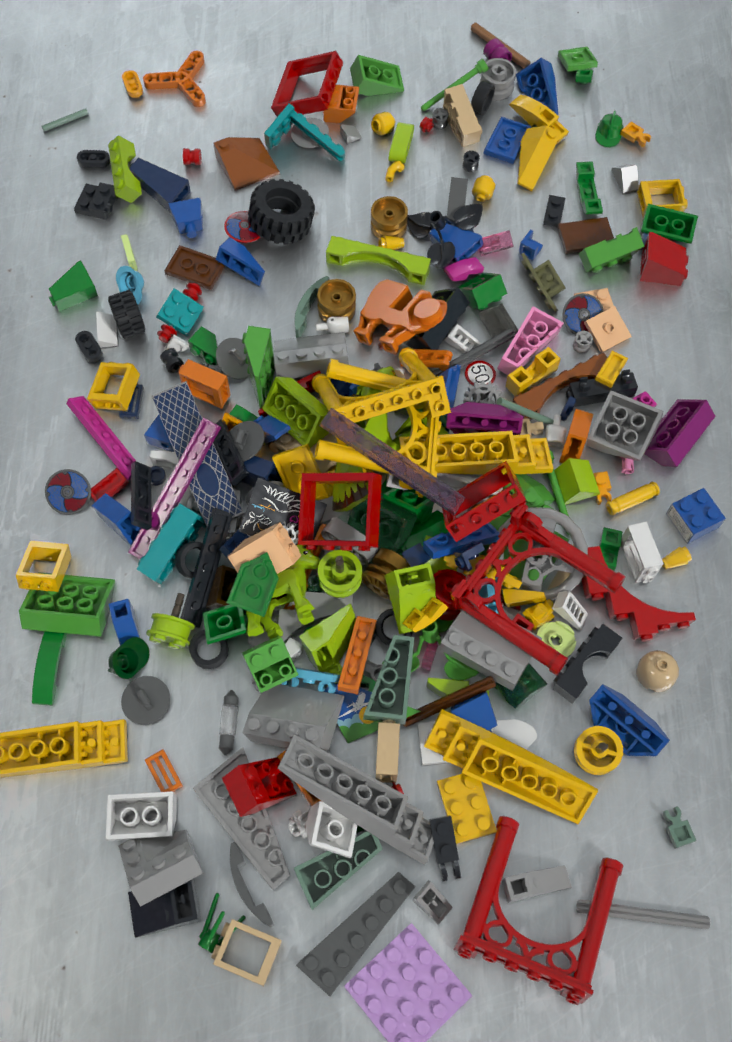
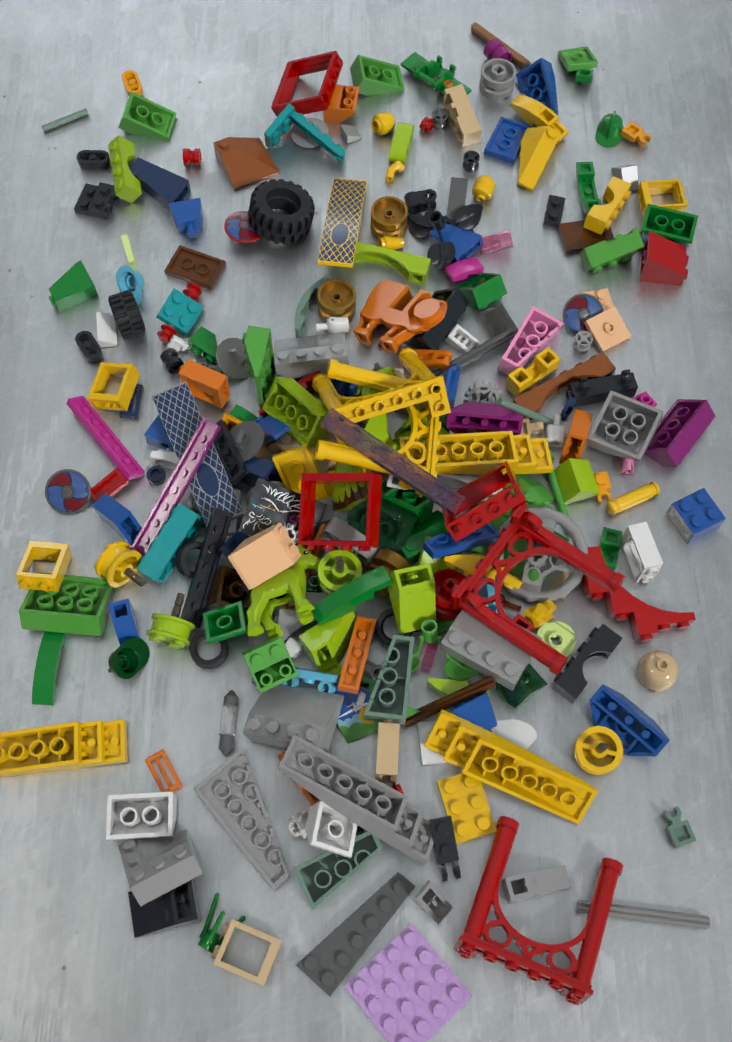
(119, 565): none -> yellow wheel
(141, 496): black plate -> none
(145, 700): dark grey shield -> none
(146, 118): none -> bright green slope
(184, 74): orange piece -> none
(236, 862): dark grey slope -> none
(240, 260): blue slope -> none
(254, 585): green tile -> none
(258, 786): red slope -> none
(342, 223): none -> slope
(349, 595): none -> green slope
(416, 555): dark blue slope -> none
(419, 202): none -> black piece
(420, 619): yellow slope -> none
(432, 72): none -> green piece
(466, 553): dark blue bracket -> none
(480, 67): bright green piece -> none
(480, 371): sticker -> none
(482, 97): black tyre -> none
(517, 597): yellow slope -> none
(529, 246): blue panel -> none
(547, 279): olive bracket -> none
(560, 606): white slope -> none
(601, 216): none -> yellow arch
(611, 369): yellow tile -> none
(677, 558): yellow cone -> none

